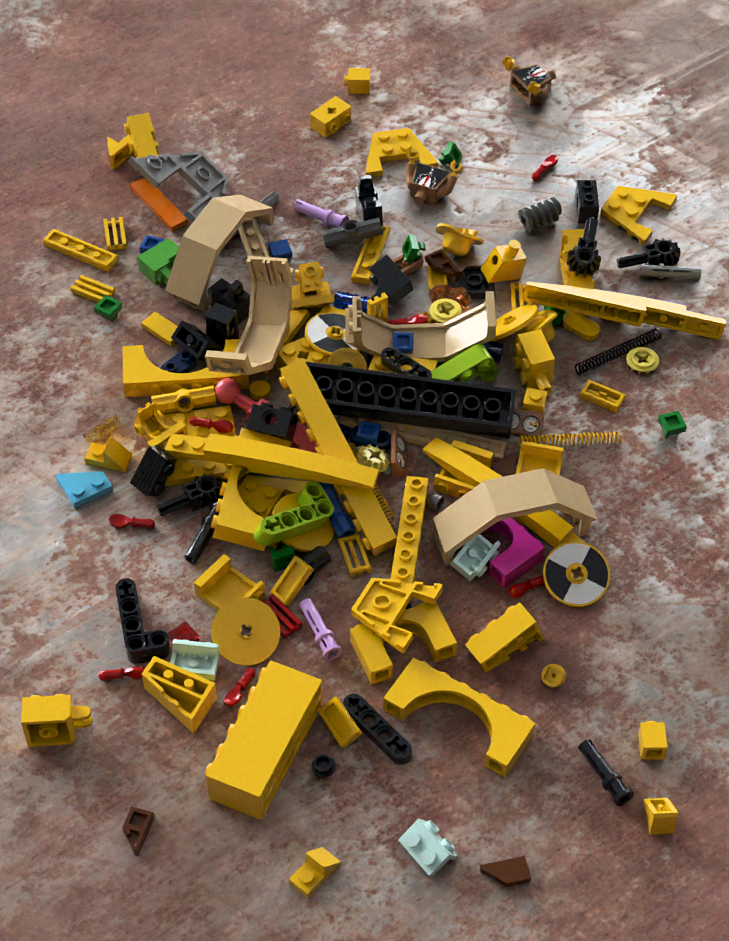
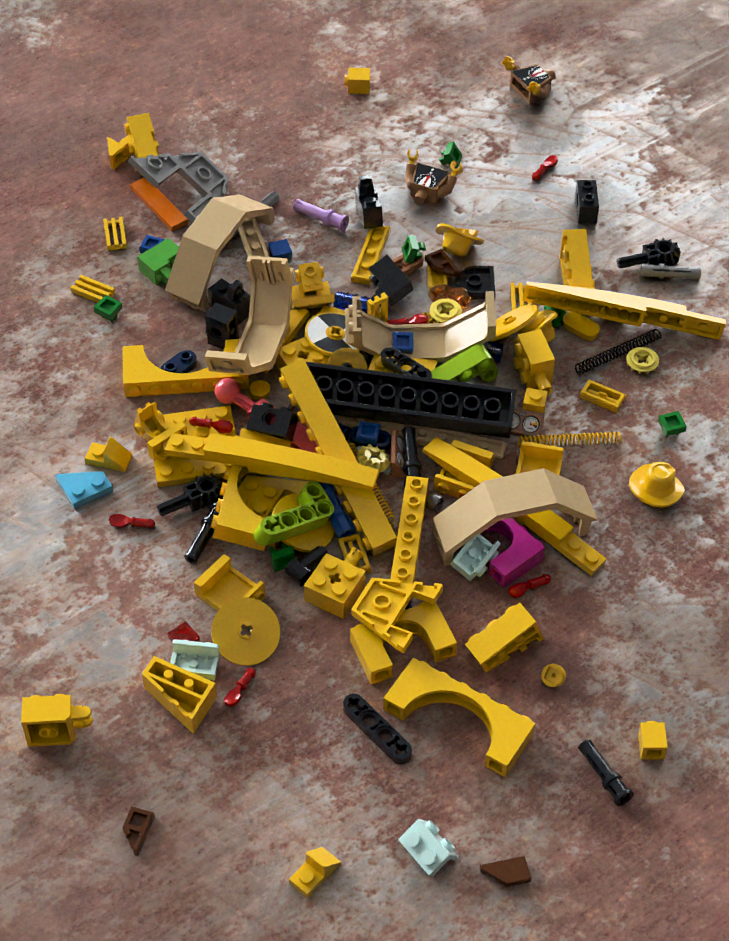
(80, 250): yellow tile -> none
(103, 430): clear yellow wing -> none
(132, 620): black beam -> none
(134, 673): red piece -> none
(153, 471): black brick -> none
(160, 327): yellow tile -> none
(194, 340): black brick -> none
(197, 398): yellow piece -> none
(264, 739): yellow brick -> none
(287, 613): red tile -> none
(292, 580): yellow tile -> none
(323, 636): lavender pin -> none
(323, 766): black plate -> none
(330, 116): yellow brick -> none
(336, 583): none -> yellow brick
(339, 722): yellow tile -> none
(352, 232): dark grey piece -> none
(393, 146): yellow wing -> none
(411, 466): none -> black pin
(504, 263): yellow torso -> none
(540, 214): dark grey piece -> none
(560, 580): piece -> none
(585, 251): black gear -> none
(629, 204): yellow wing -> none
(656, 484): none -> yellow hat
(660, 816): yellow slope -> none

